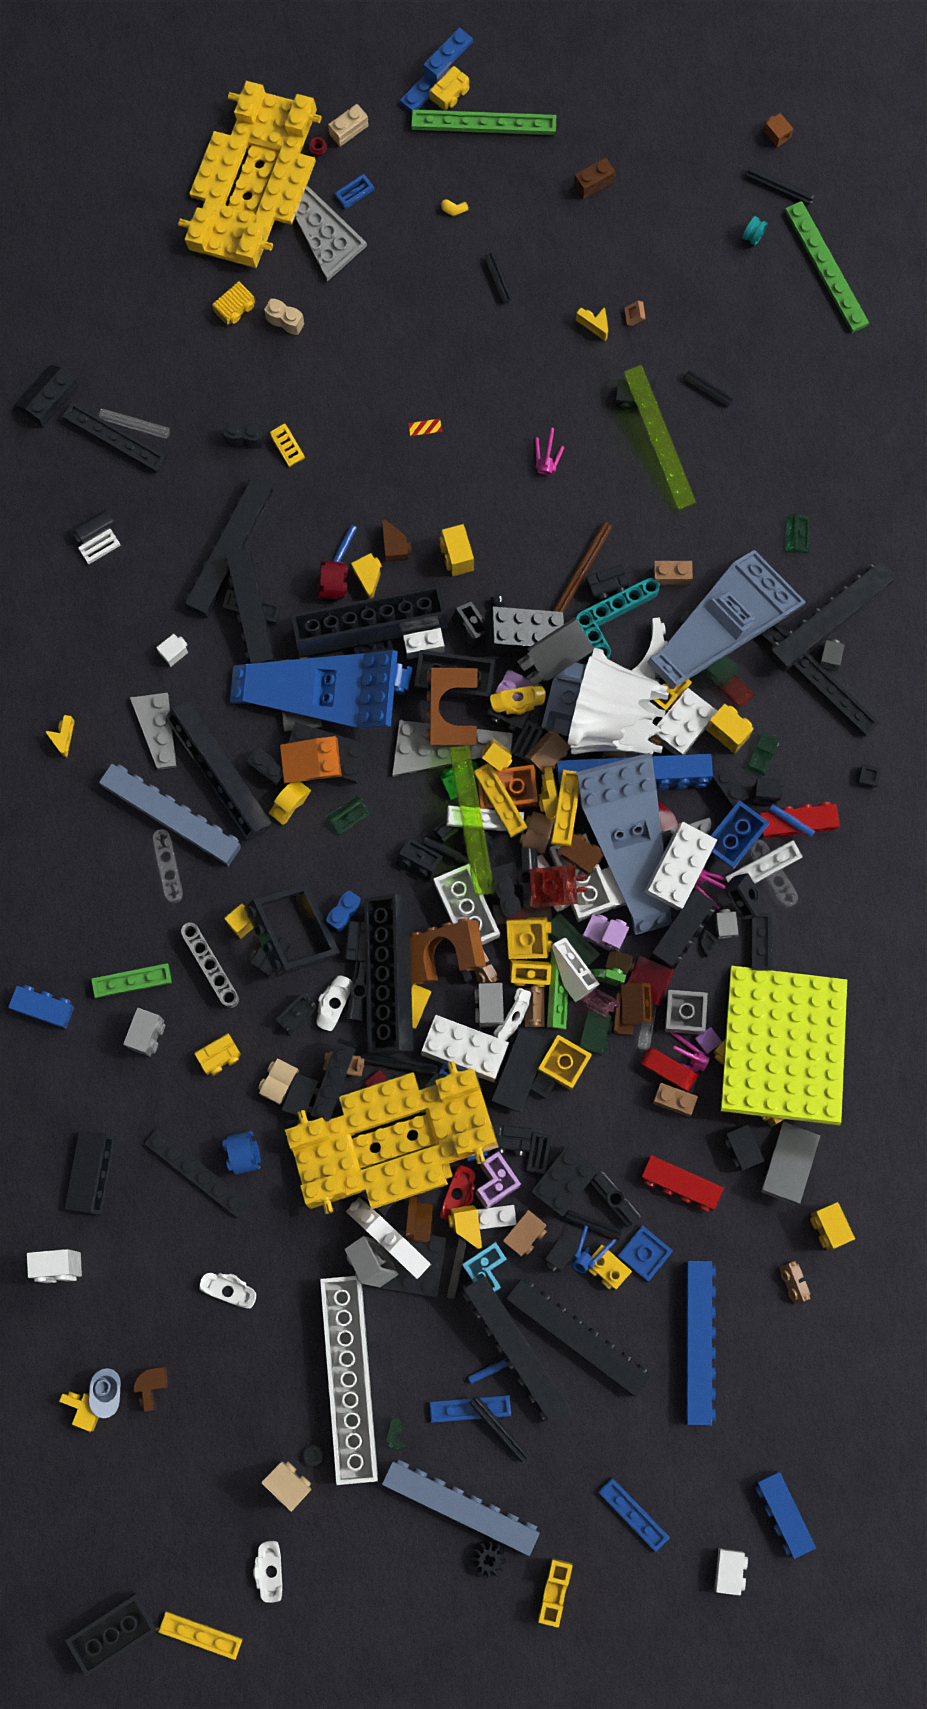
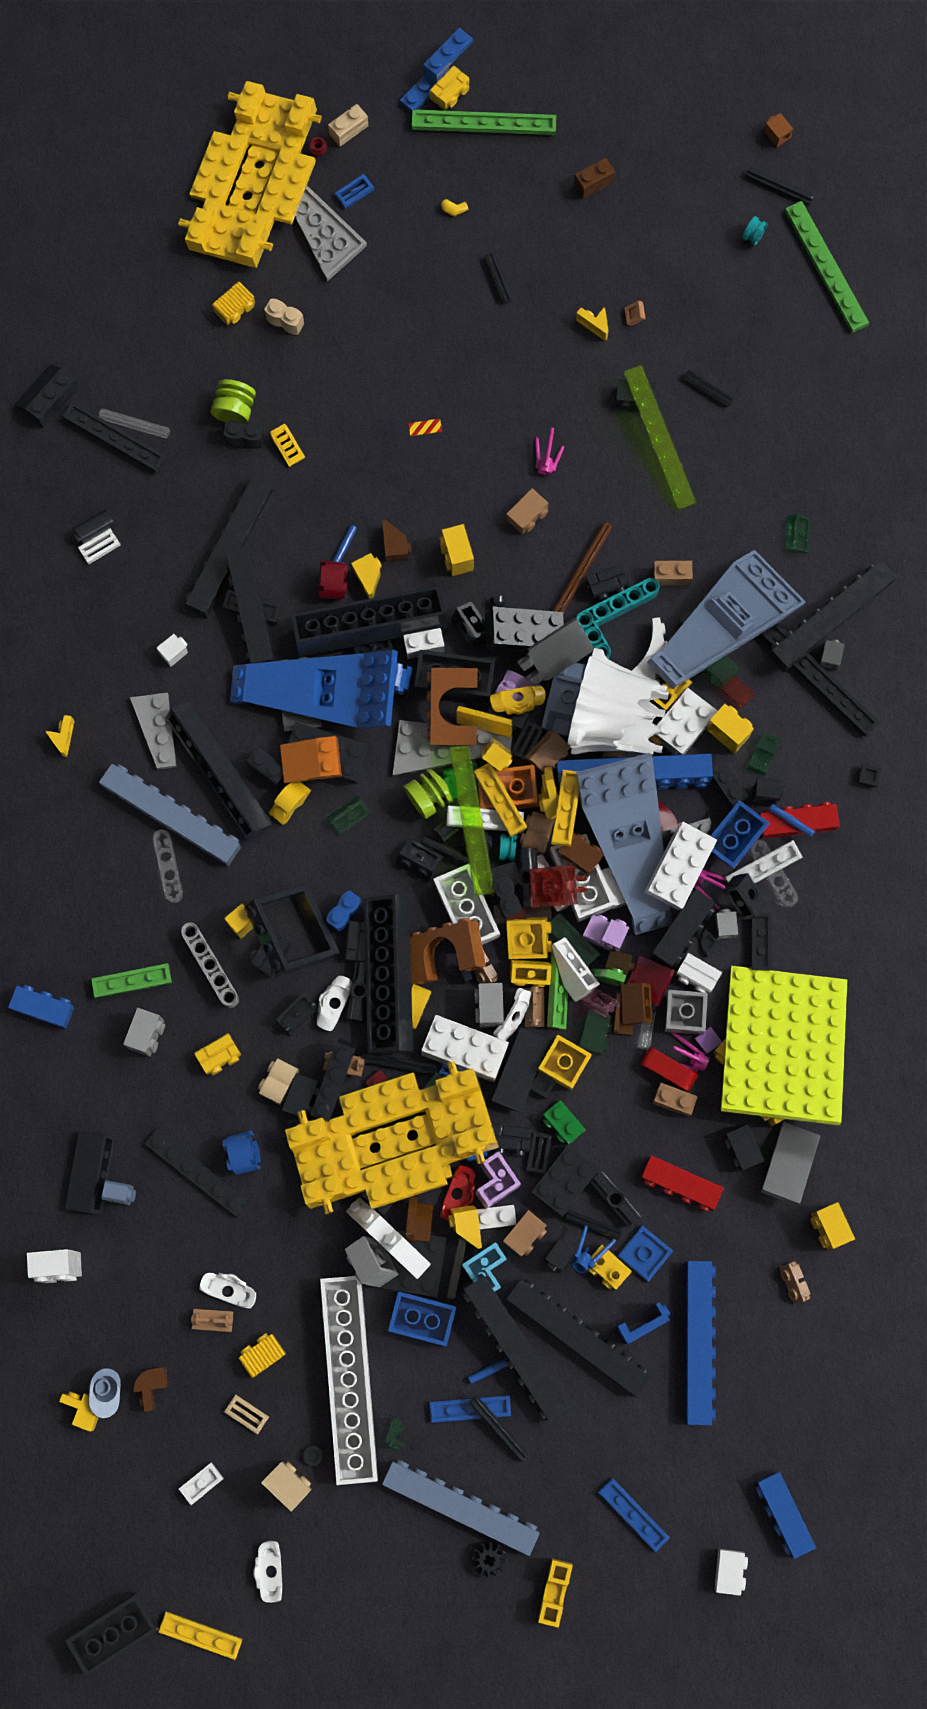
(118, 1192): none -> sand blue brick
(201, 1483): none -> white plate
(212, 1320): none -> medium nougat hinge
(233, 401): none -> lime wheel
(242, 1421): none -> tan tile
(262, 1355): none -> yellow brick
(422, 1318): none -> blue brick
(428, 793): none -> lime wheel
(484, 721): none -> yellow tile
(507, 847): none -> teal wheel
(527, 512): none -> medium nougat brick
(563, 1122): none -> green bracket
(629, 1337): none -> blue window
(698, 974): none -> white brick

